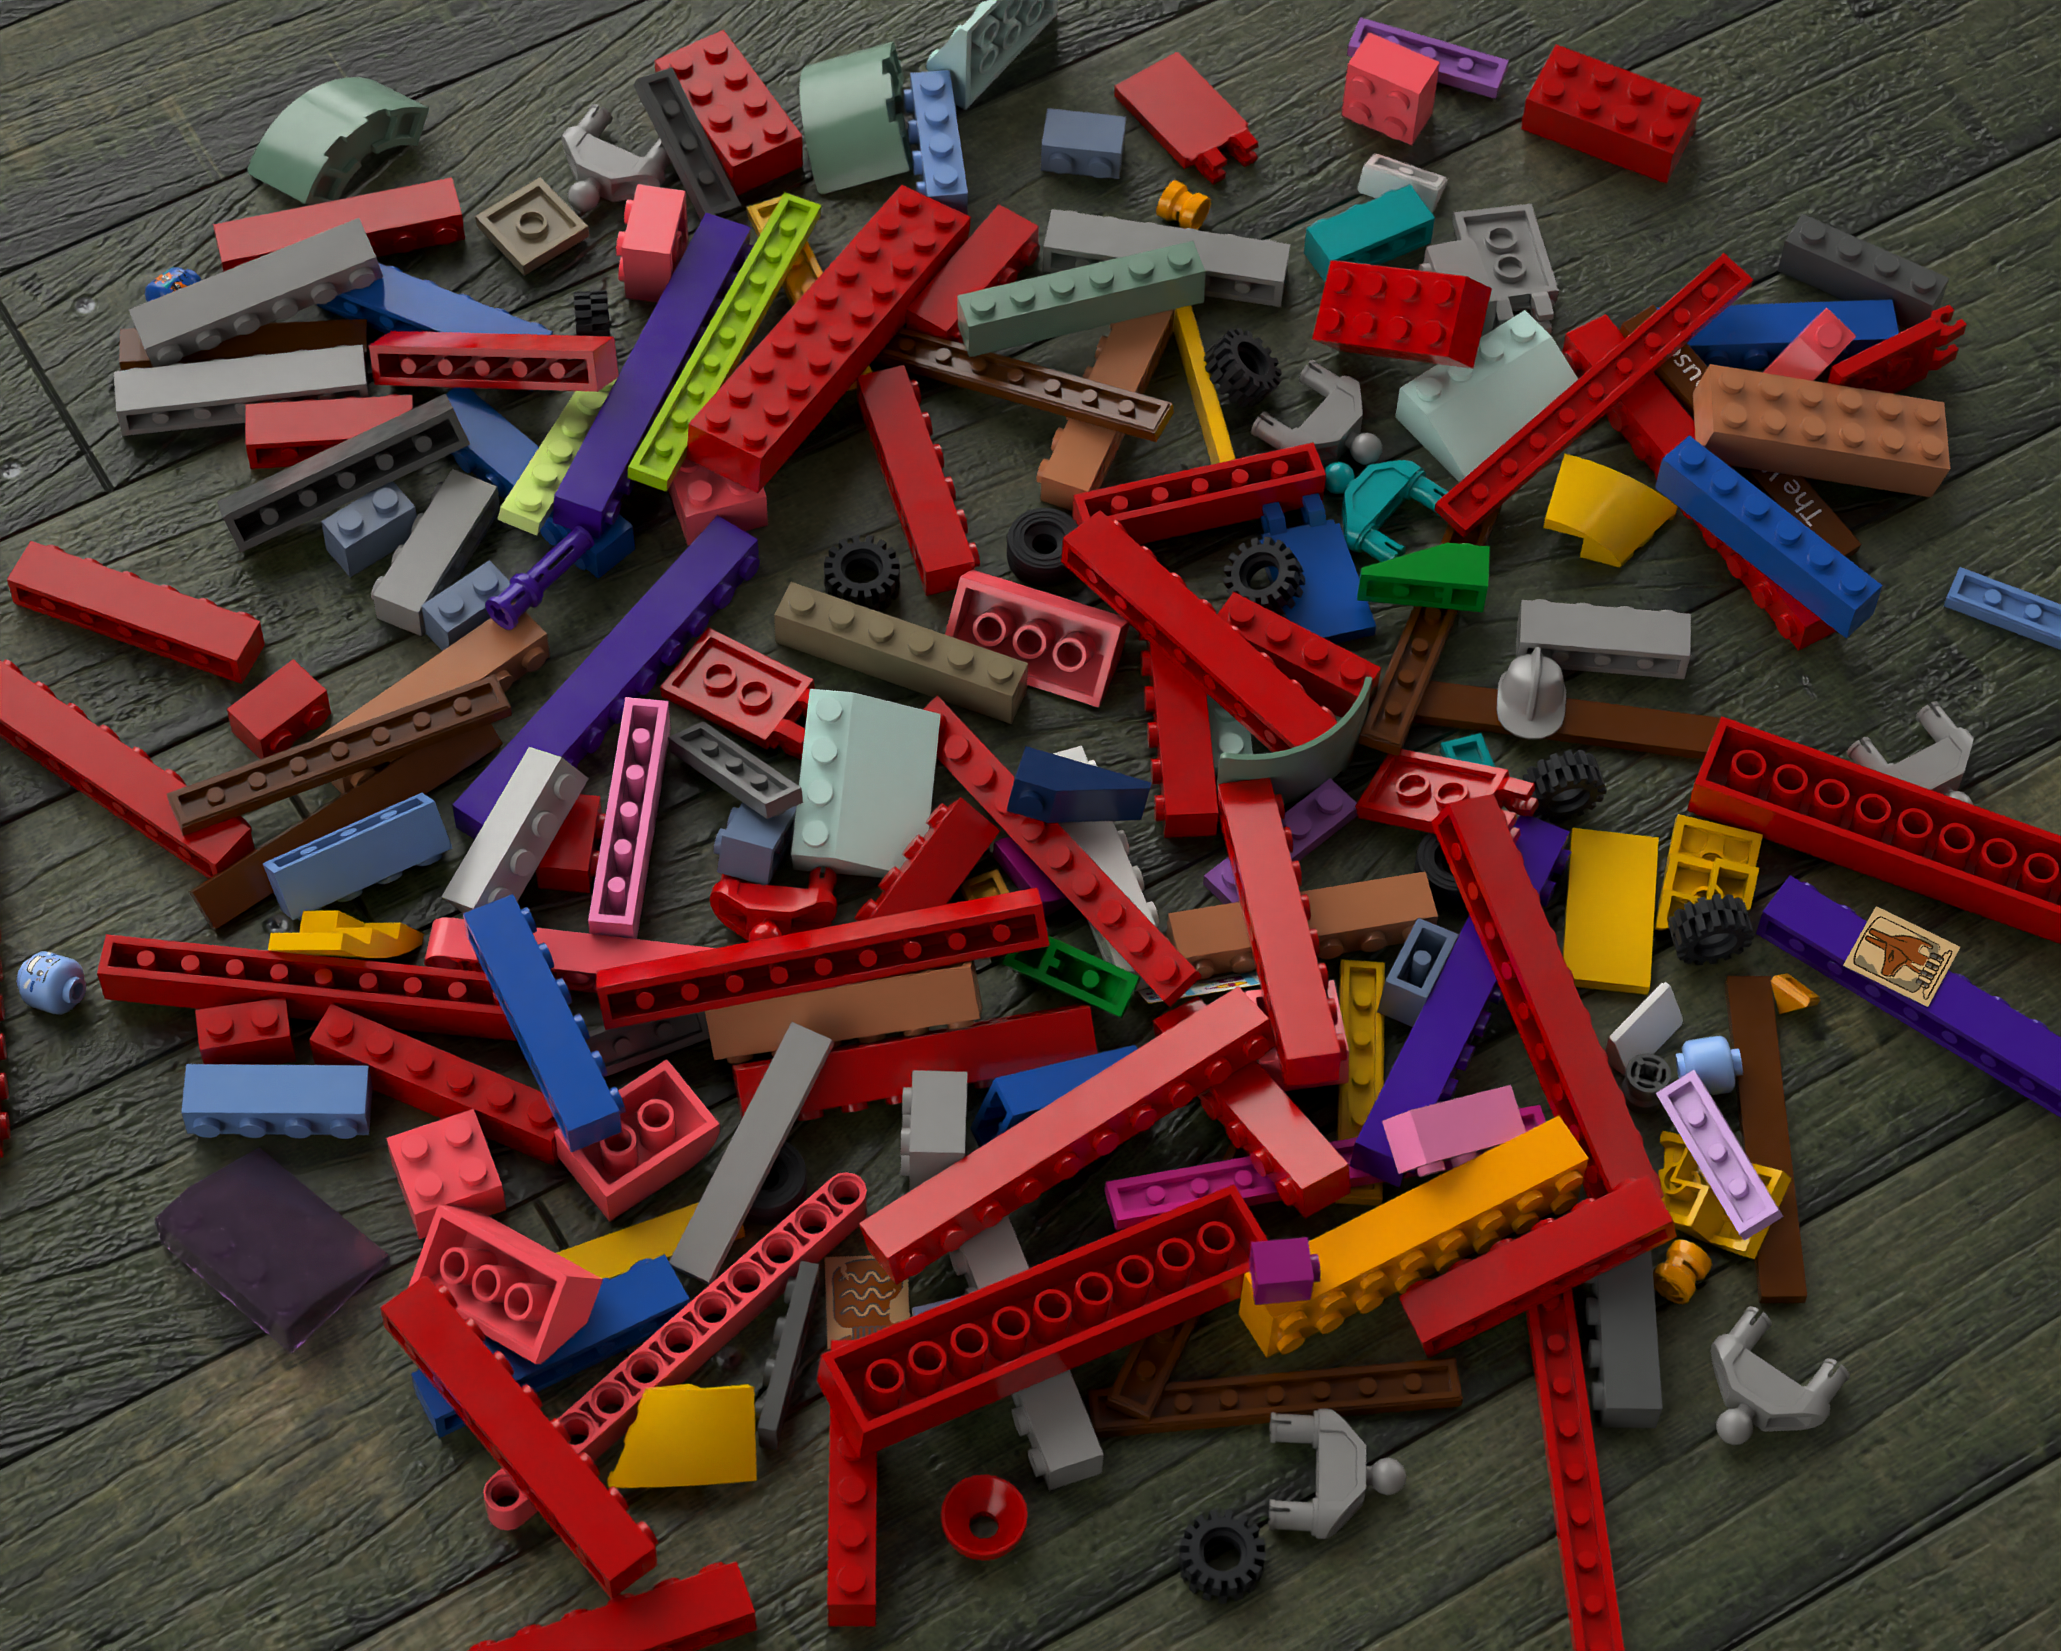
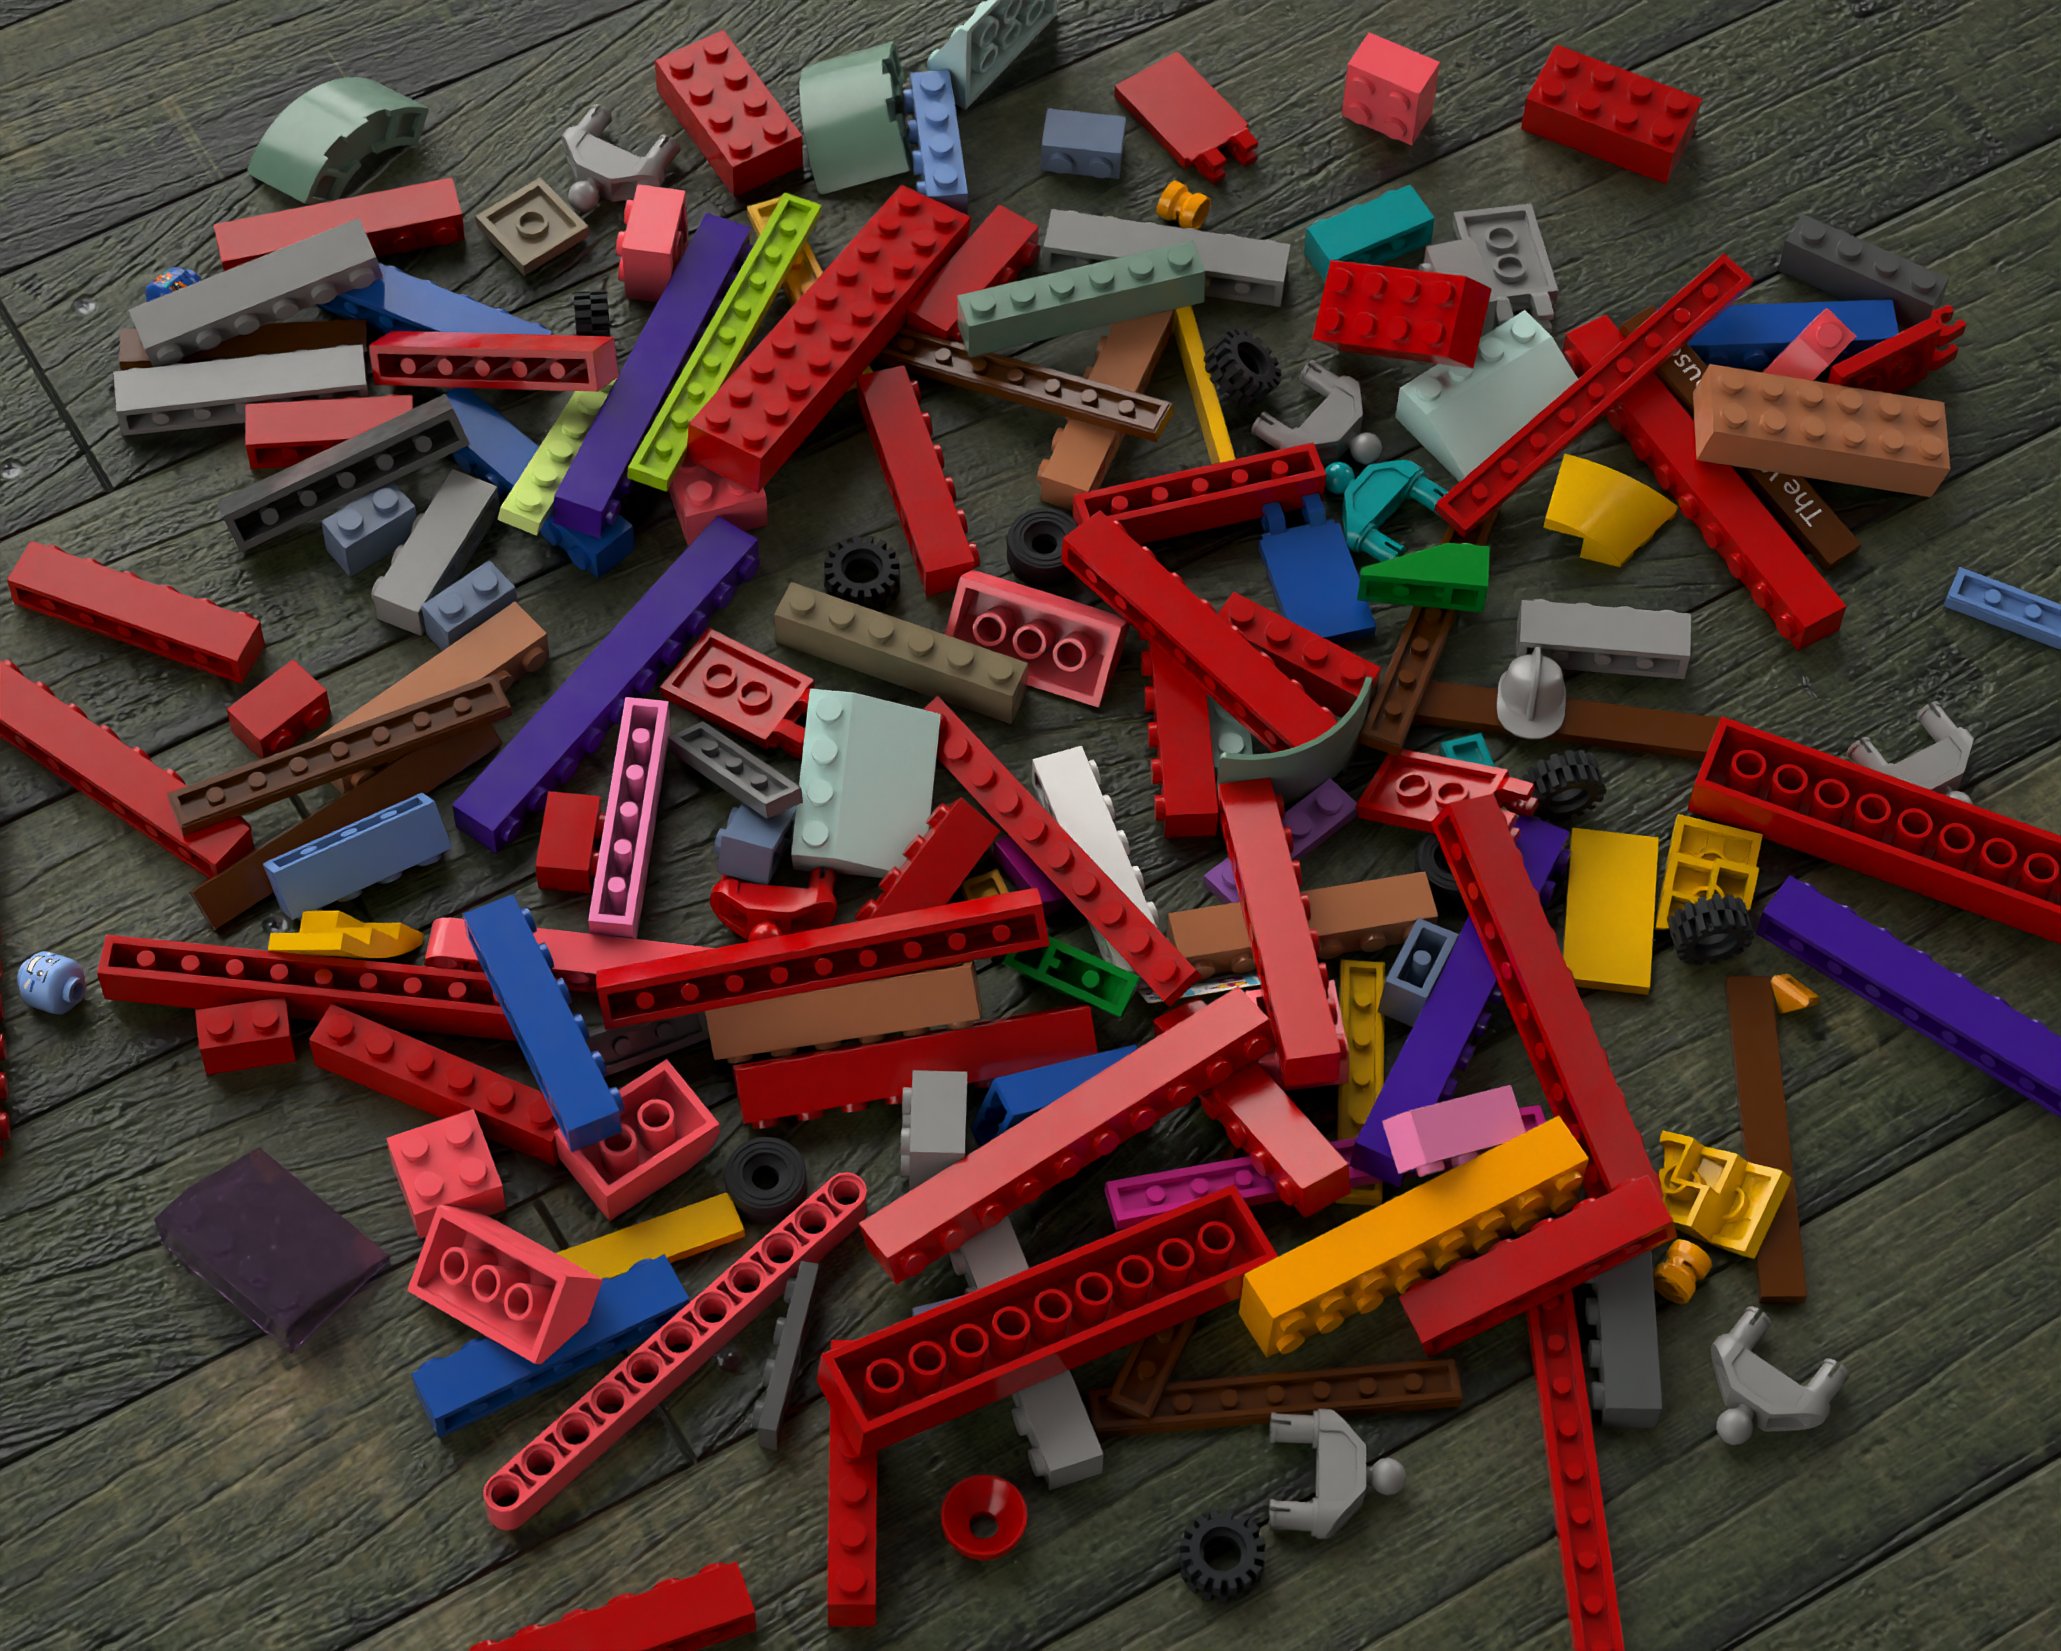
(277, 1100): medium blue brick -> none
(516, 831): light grey brick -> none
(520, 1436): red brick -> none
(529, 586): dark purple pin -> none
(686, 144): dark grey plate -> none
(689, 1438): yellow slope -> none
(751, 1153): light grey tile -> none
(861, 1298): sticker -> none
(1073, 791): dark blue slope -> none
(1263, 556): black tyre -> none
(1283, 1270): magenta brick -> none
(1387, 174): white slope -> none
(1458, 65): medium lavender plate -> none
(1643, 1079): dark grey wheel -> none
(1645, 1028): white slope -> none
(1712, 1062): light blue head -> none
(1719, 1155): lavender plate -> none
(1768, 536): blue brick -> none
(1901, 956): sticker -> none

